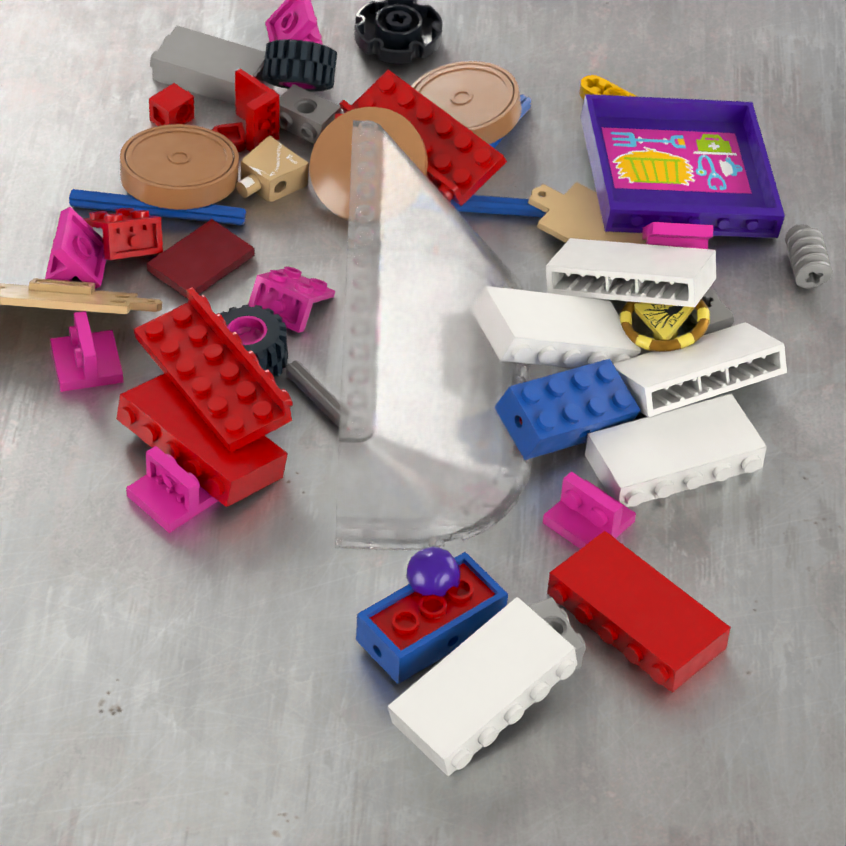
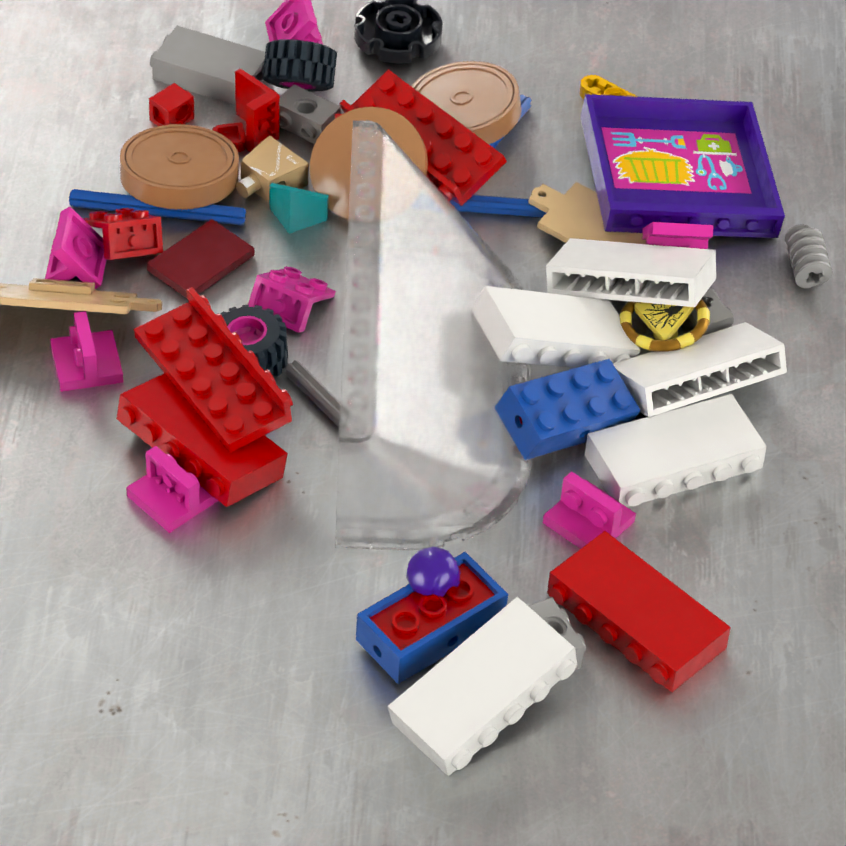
(297, 207): none -> teal slope

